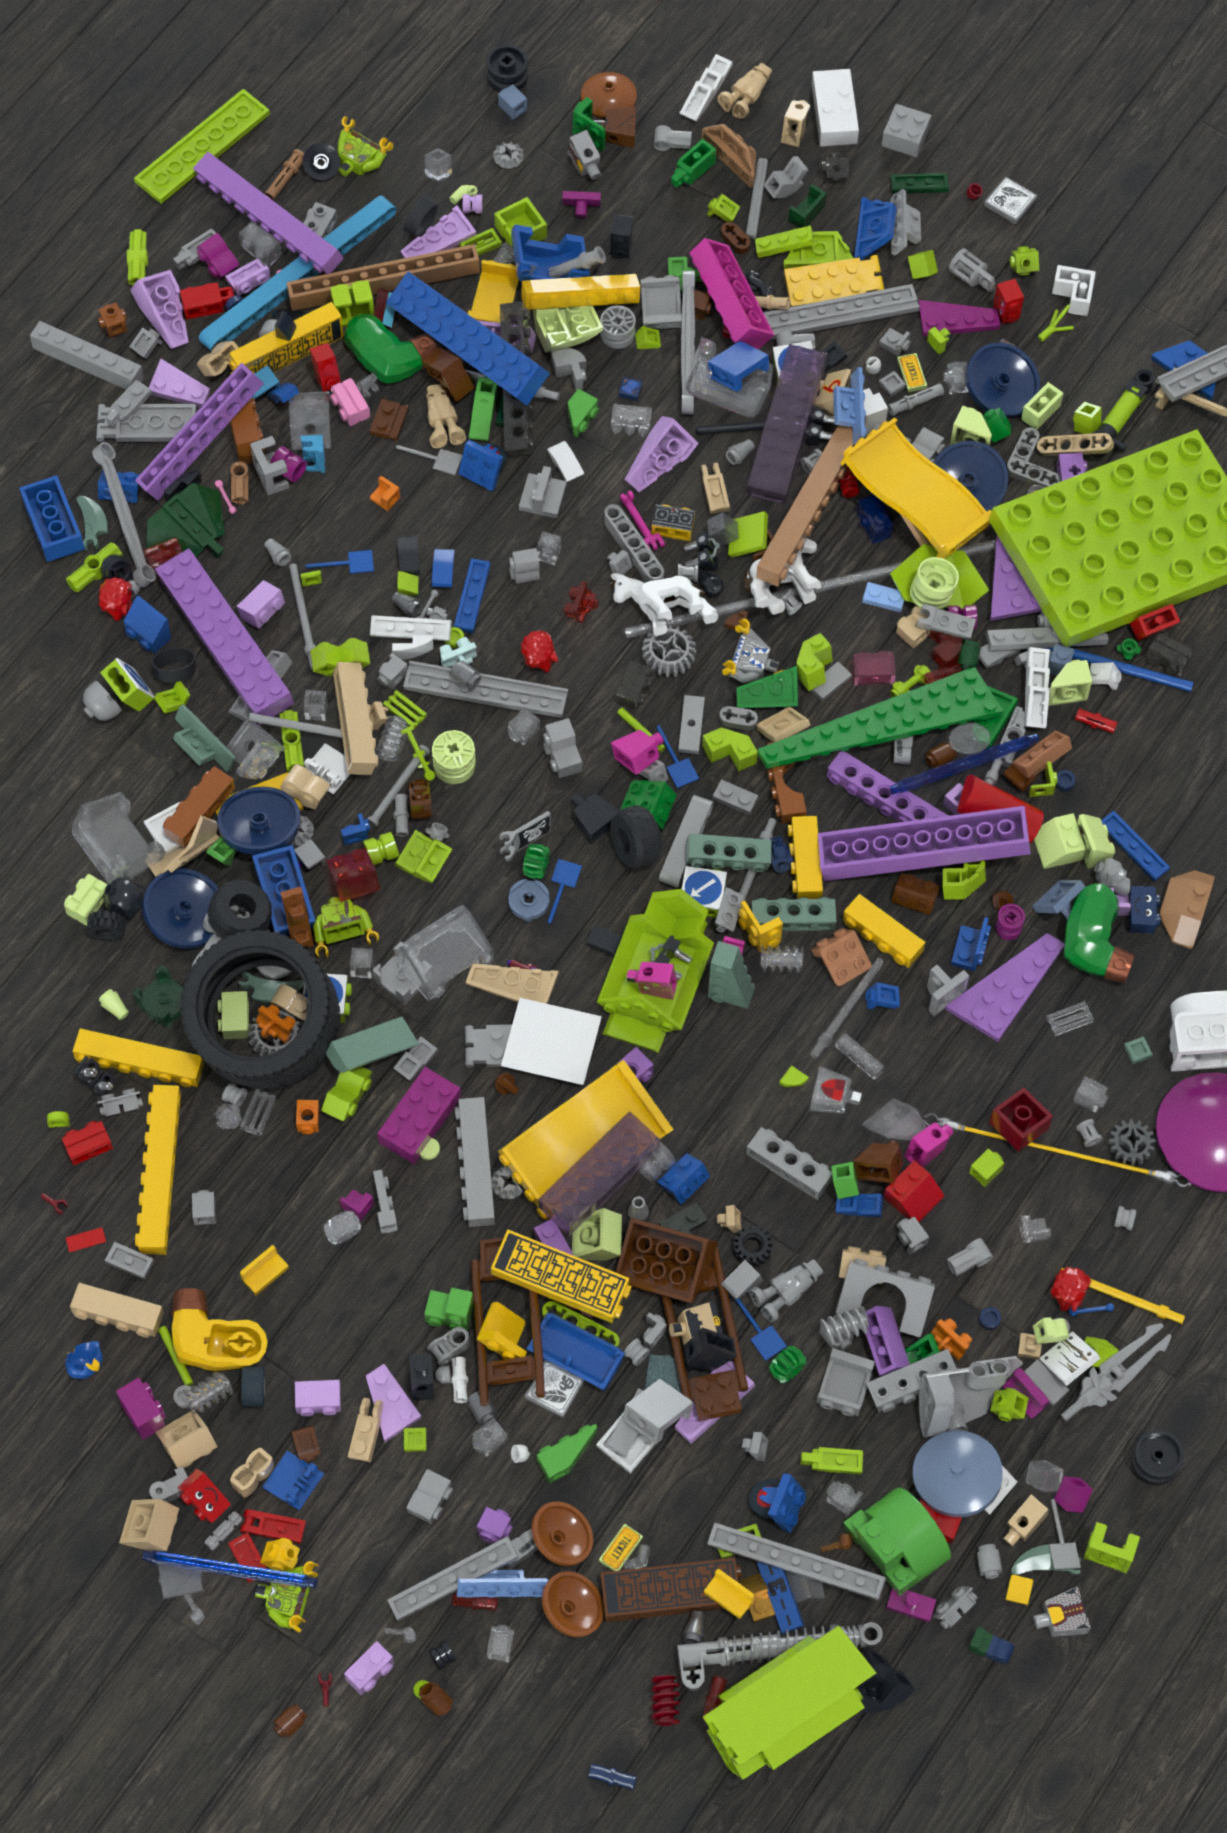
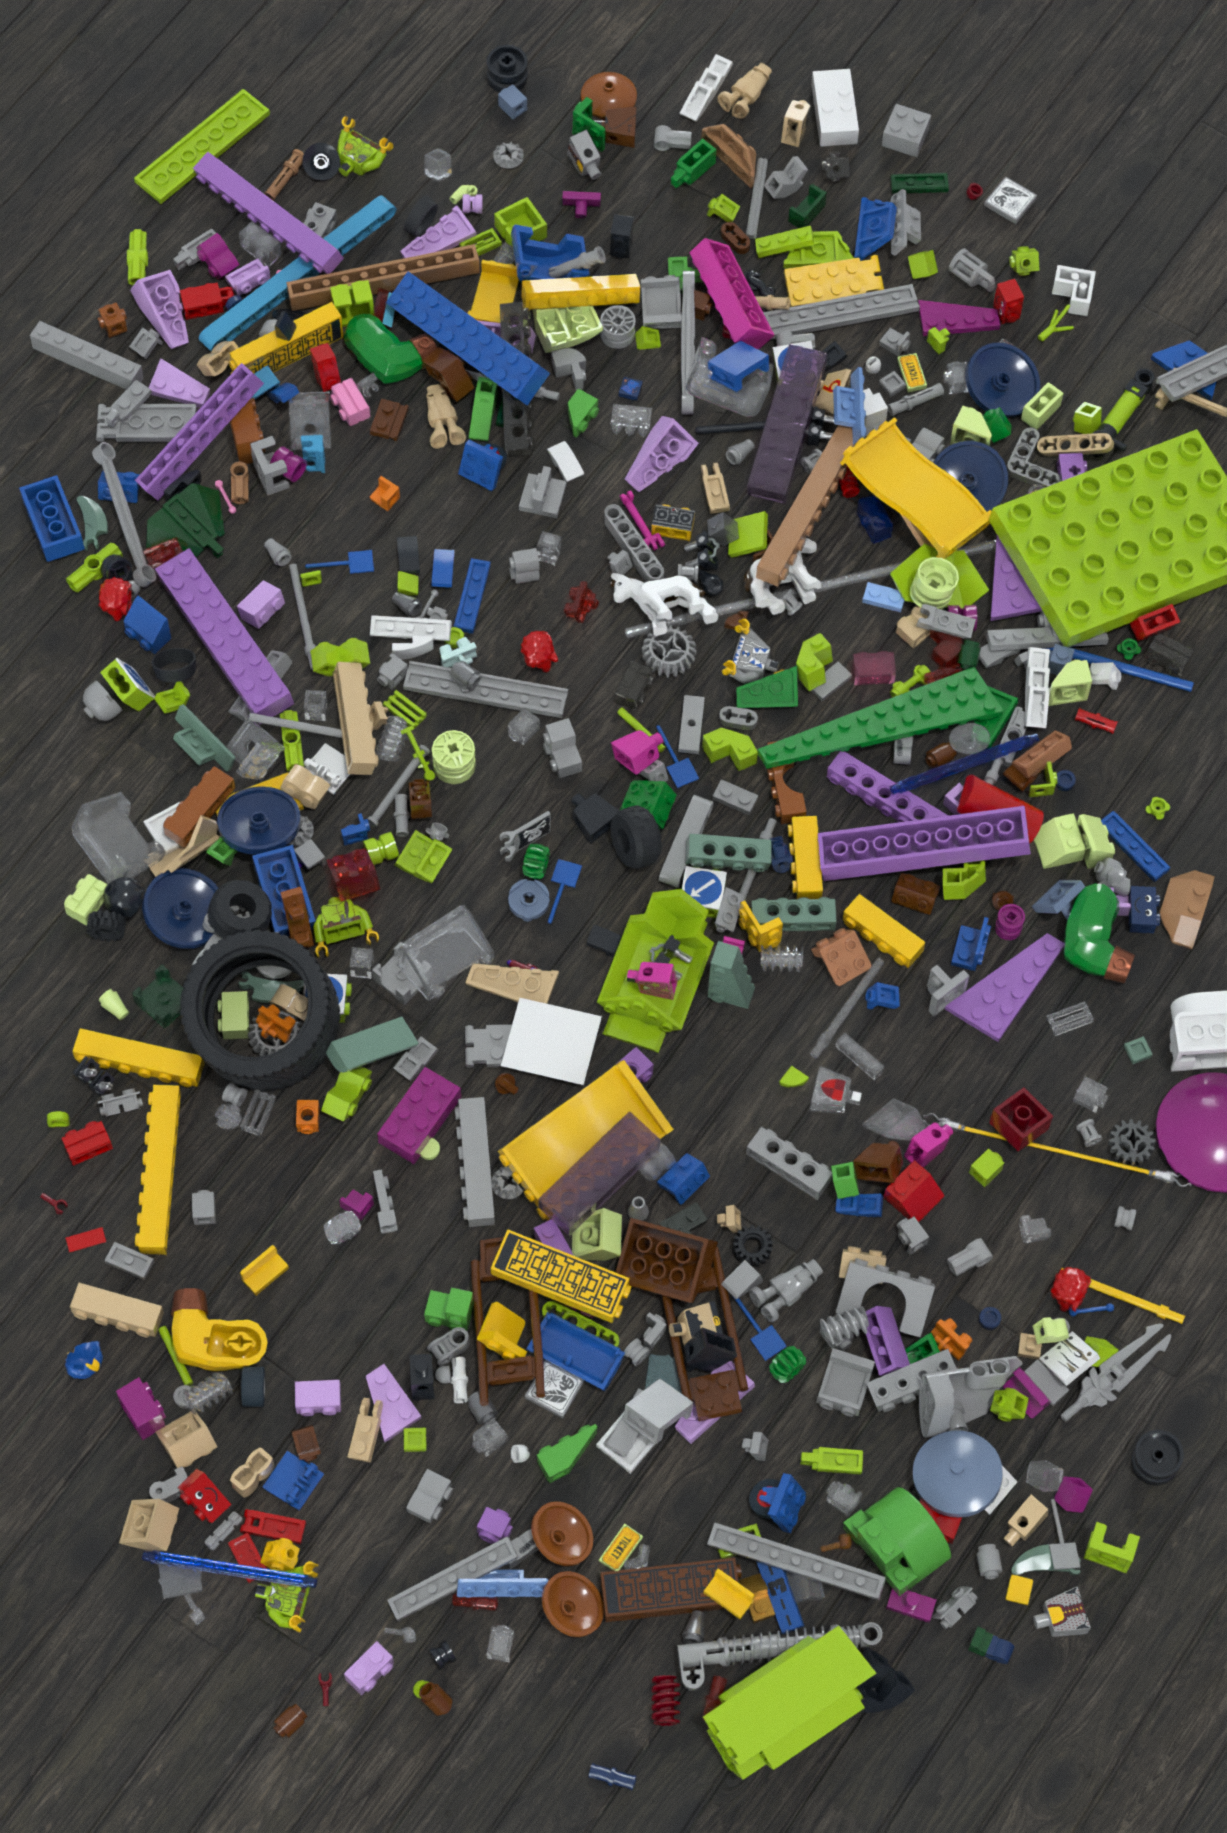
(445, 461): light grey piece -> none
(783, 724): tan tile -> none
(1158, 802): none -> lime plate

